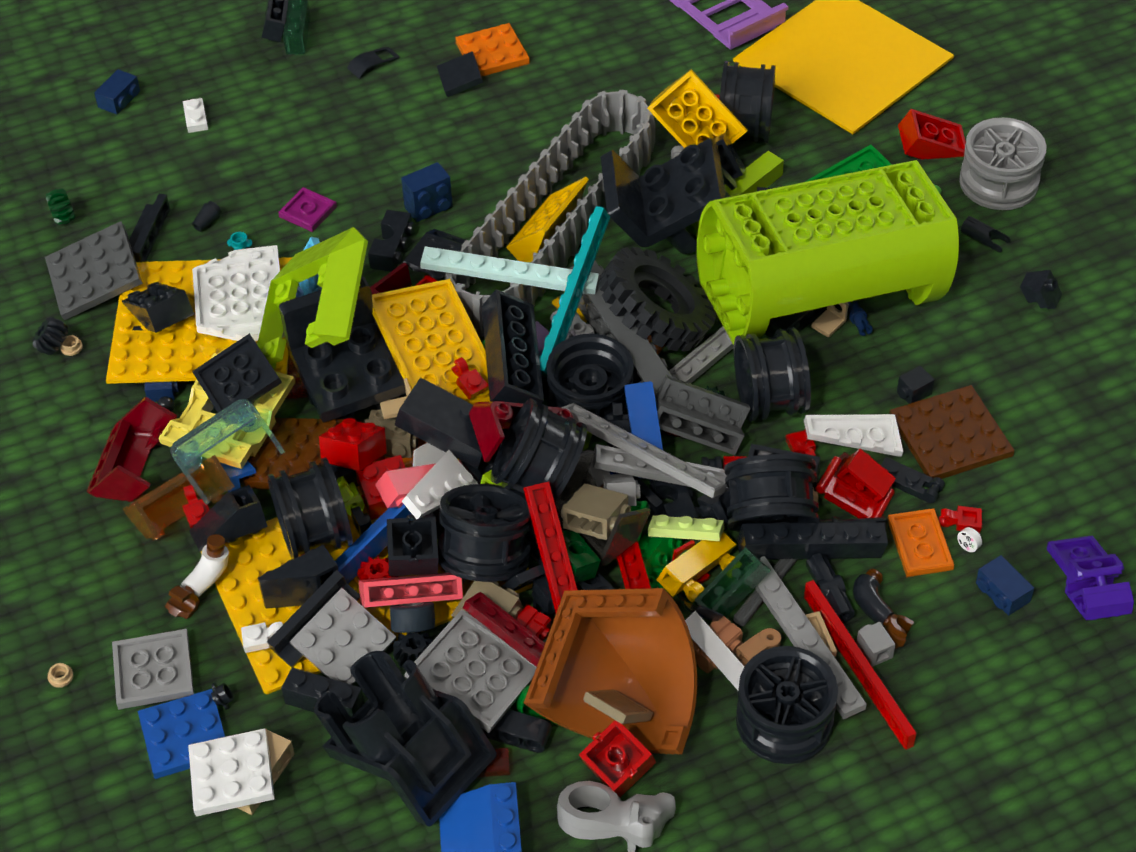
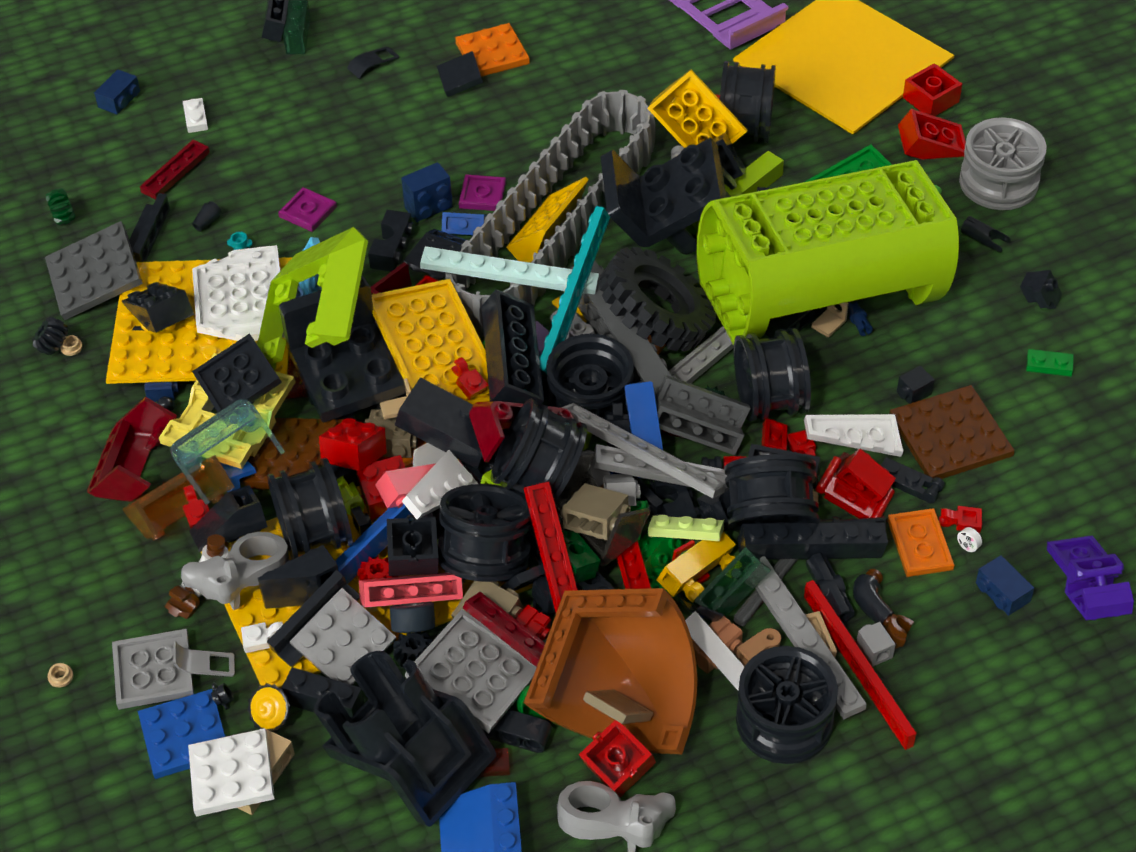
(174, 169): none -> dark red plate
(199, 661): none -> light grey piece
(226, 577): none -> light grey animal
(269, 707): none -> yellow piece
(461, 222): none -> blue panel
(481, 192): none -> magenta tile
(774, 434): none -> red plate
(932, 90): none -> red brick
(1049, 362): none -> green plate

